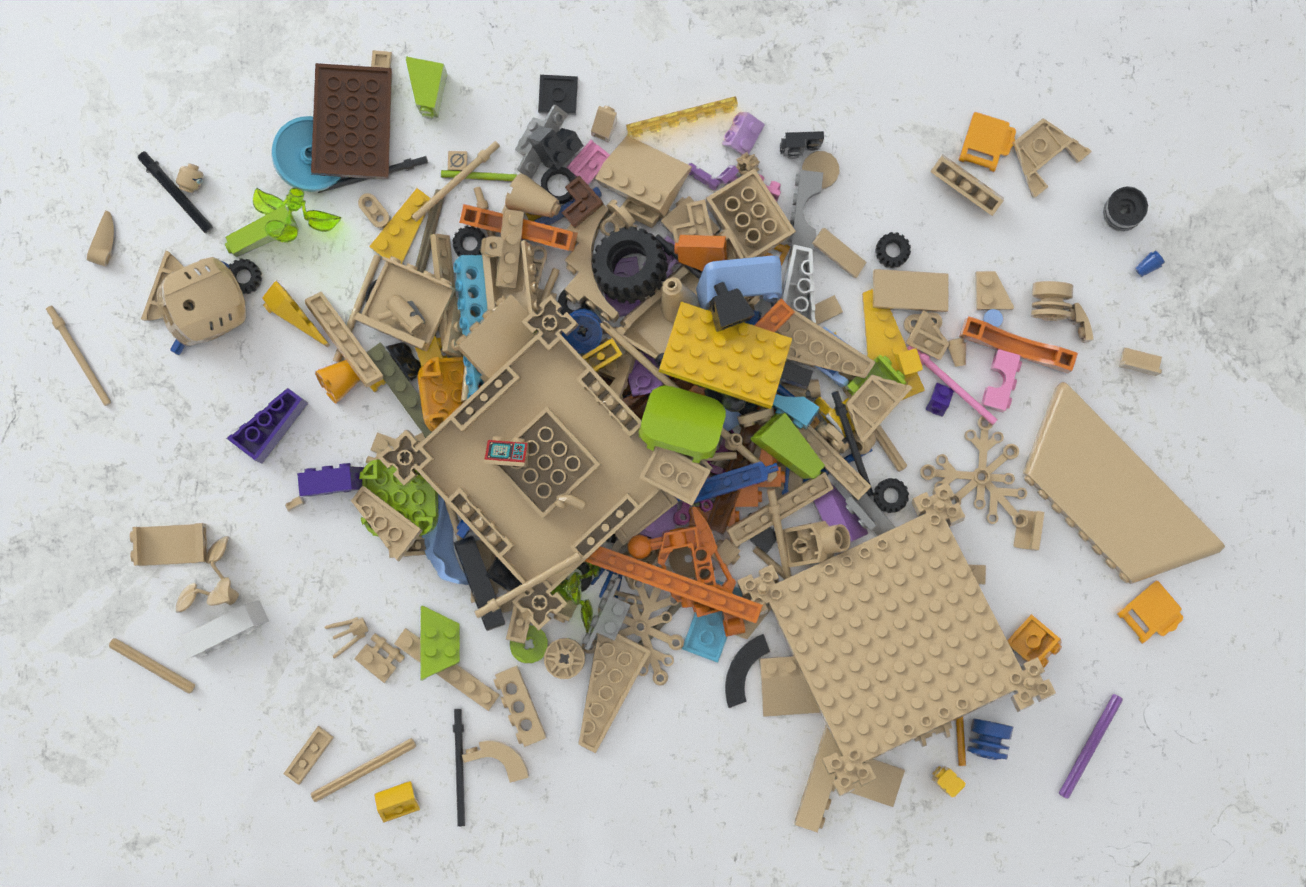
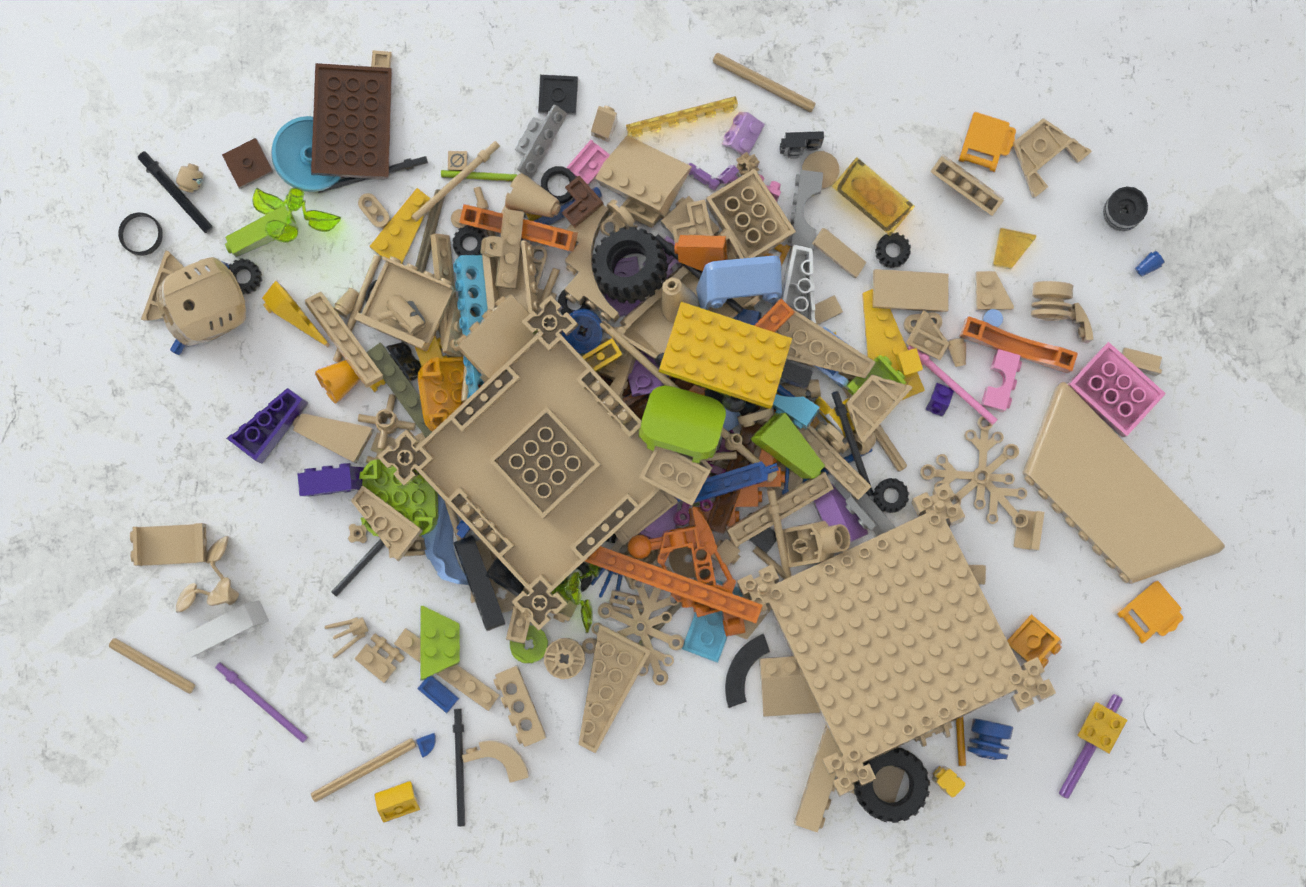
(59, 324): tan bar -> none
(102, 241): tan piece -> none
(123, 224): none -> black tyre
(232, 677): none -> medium lavender bar
(247, 163): none -> reddish brown plate
(296, 502): tan tile -> none
(308, 755): tan tile -> none
(338, 436): none -> tan slope
(346, 303): none -> tan cone
(354, 537): none -> tan plate
(358, 567): none -> black bar
(381, 417): none -> tan bar
(426, 744): none -> blue tile
(428, 85): lime slope -> none
(438, 693): none -> blue tile
(455, 218): none -> tan plate
(494, 604): tan bar -> none
(506, 452): slope -> none
(555, 148): black brick -> none
(569, 499): tan arm -> none
(610, 616): light grey bracket -> none
(729, 308): black torso -> none
(764, 82): none -> tan axle
(873, 196): none -> clear yellow windscreen
(910, 802): none -> black tyre
(1011, 247): none -> clear yellow wing
(1102, 727): none -> yellow hinge
(1116, 389): none -> bright pink slope

